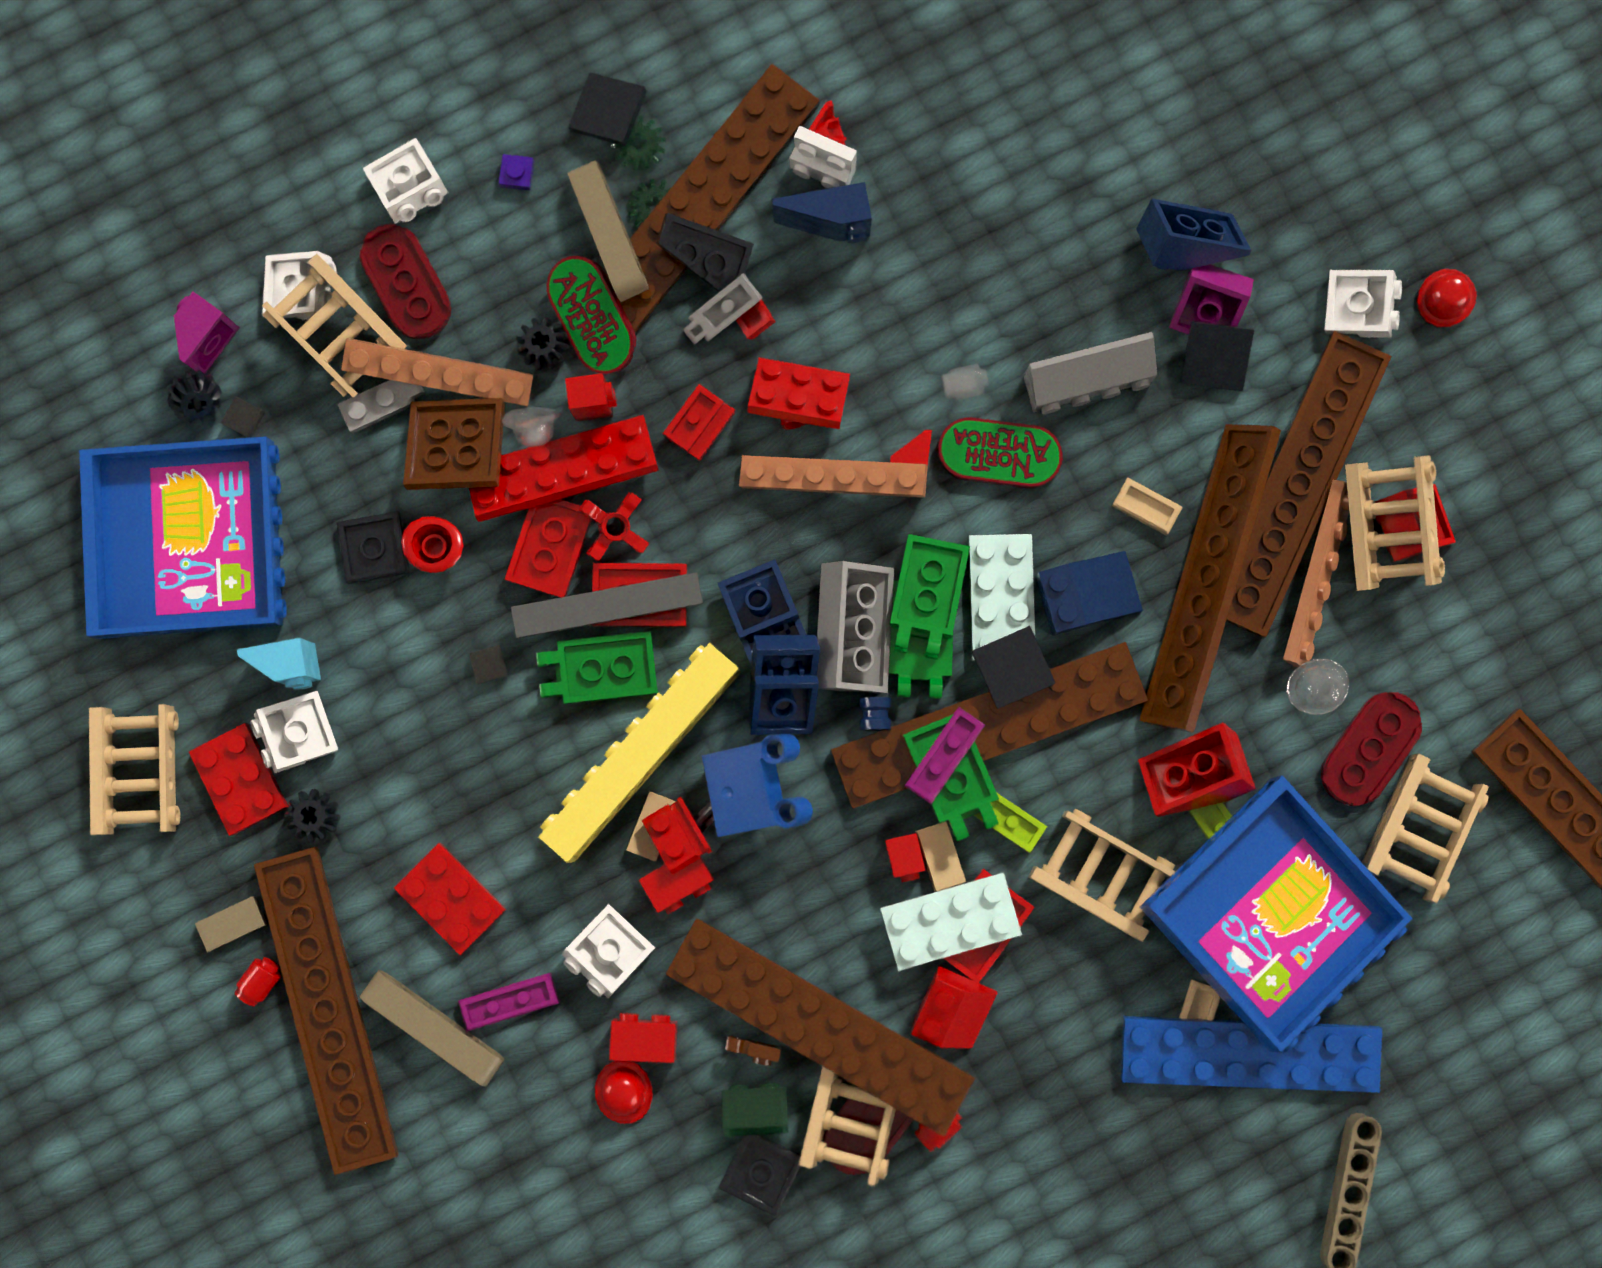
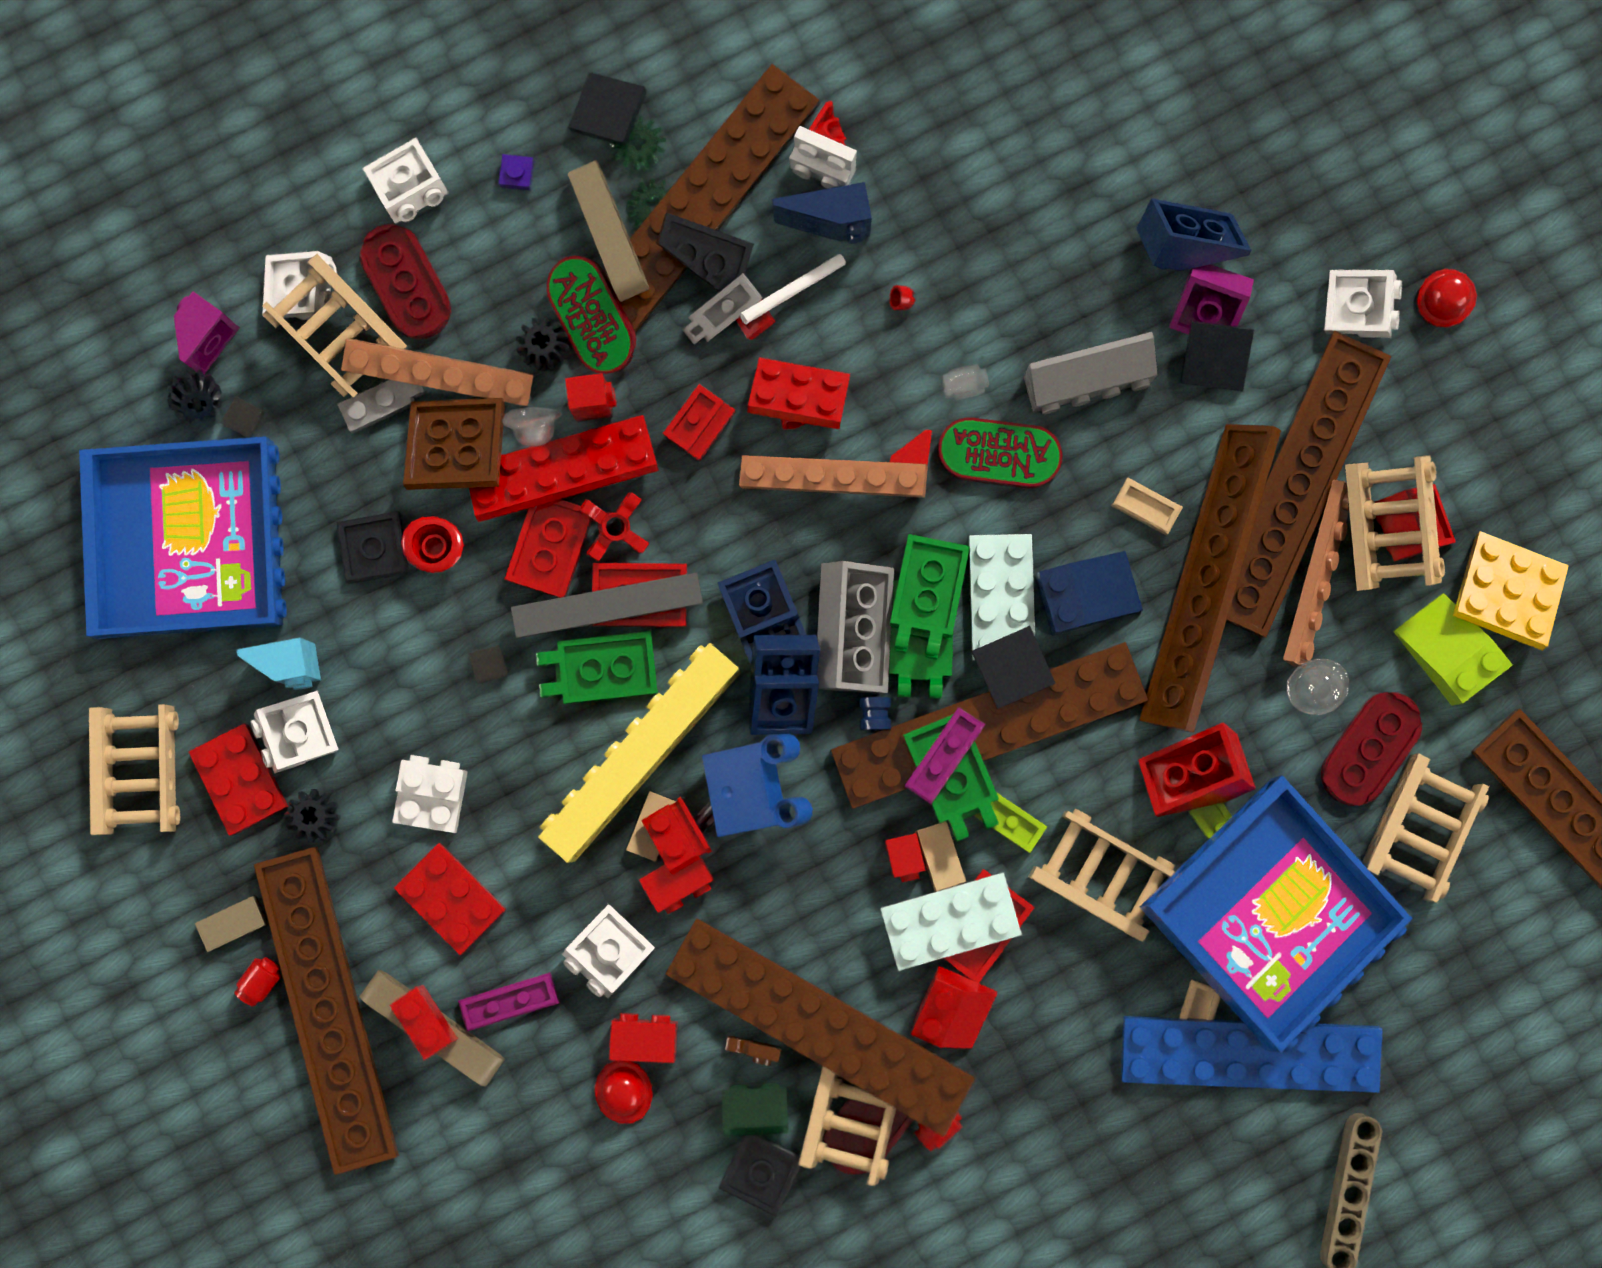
(423, 1021): none -> red brick
(429, 794): none -> white plate
(792, 289): none -> white bar
(901, 297): none -> red hinge
(1452, 650): none -> lime slope
(1511, 590): none -> yellow plate

